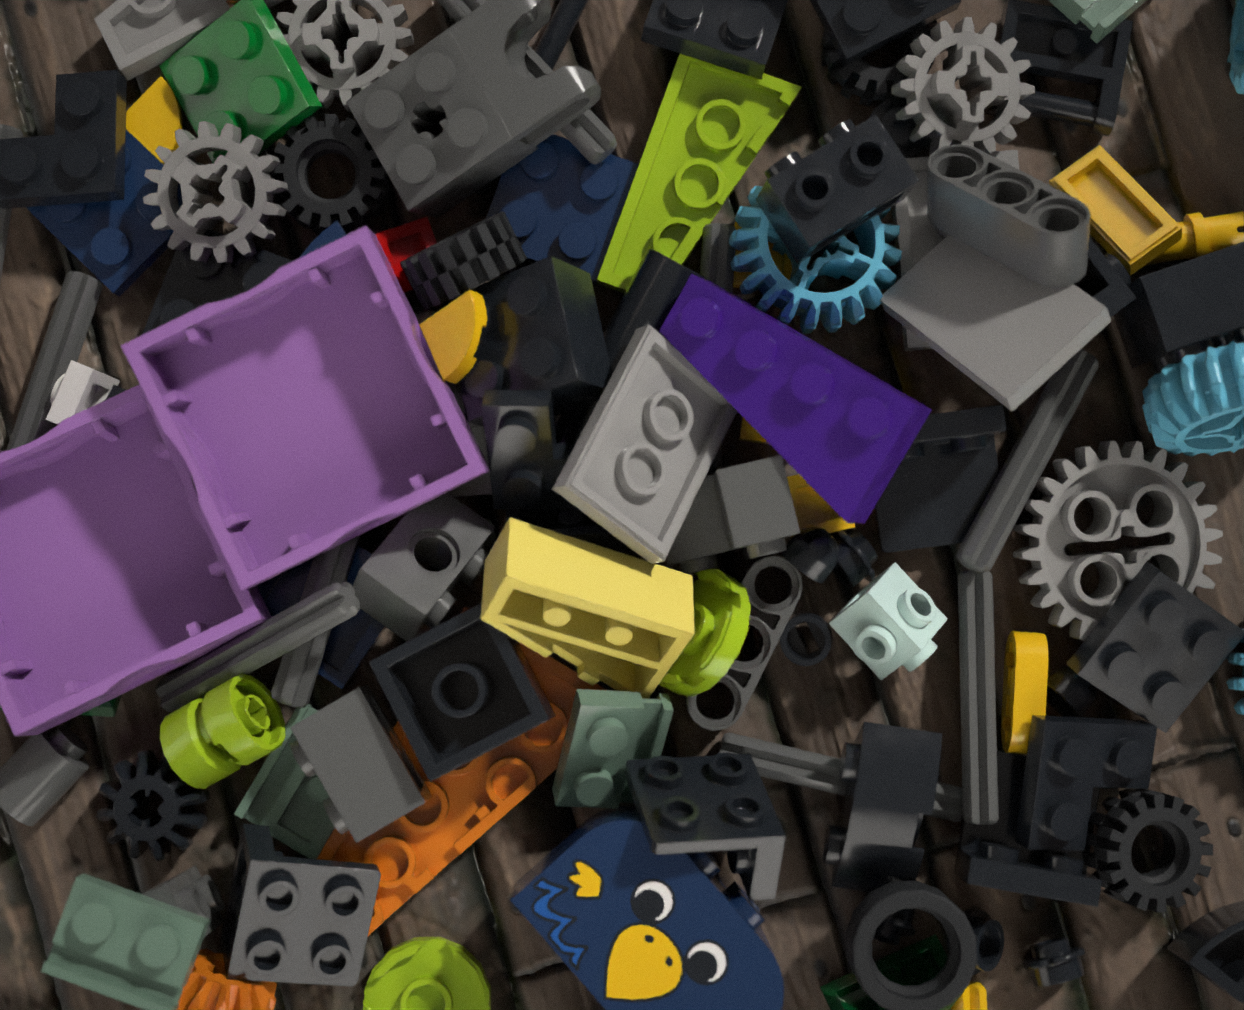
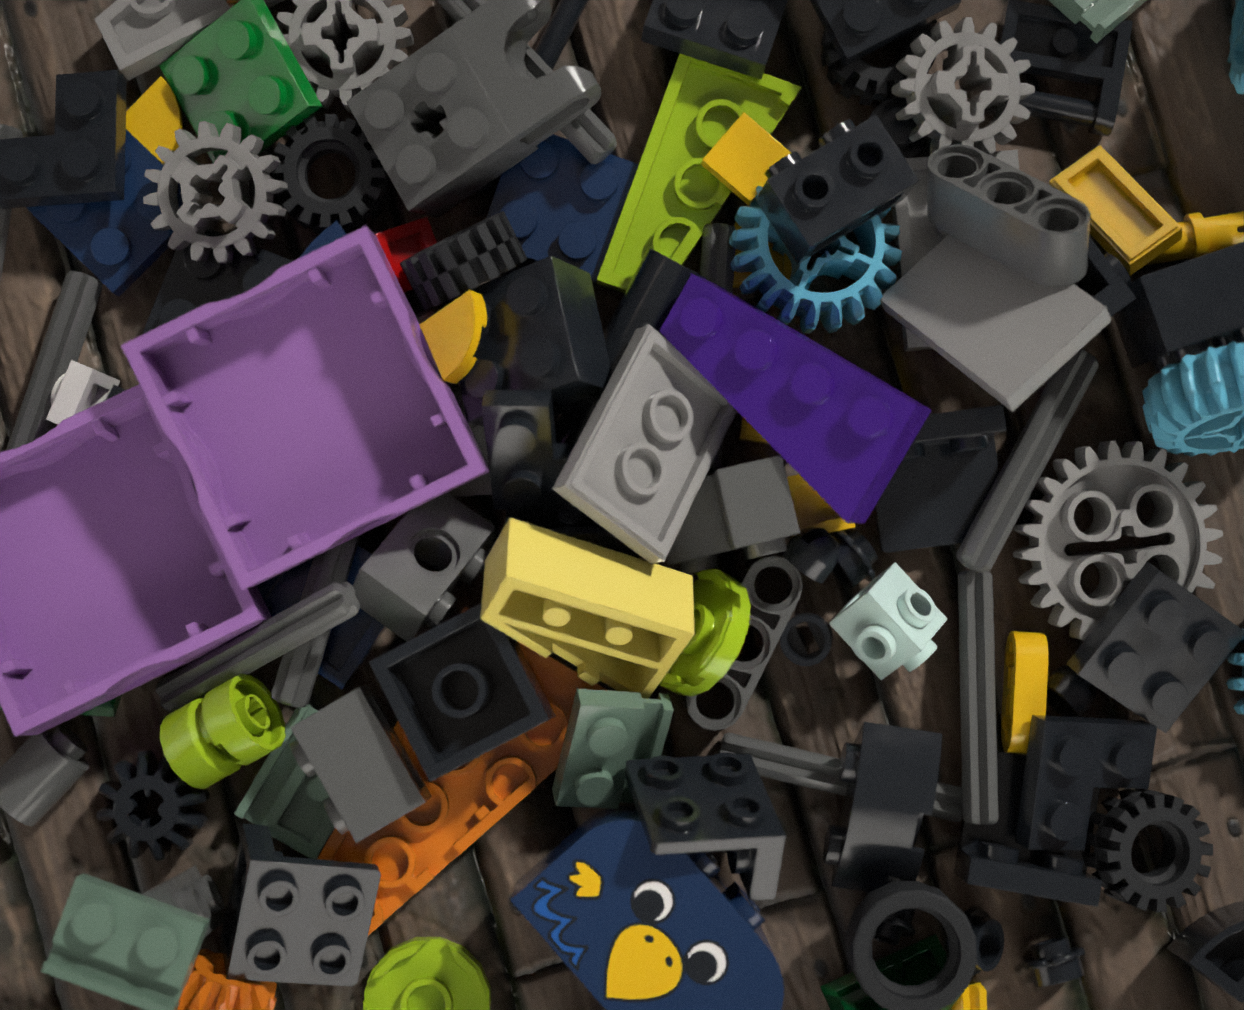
(744, 157): none -> yellow tile

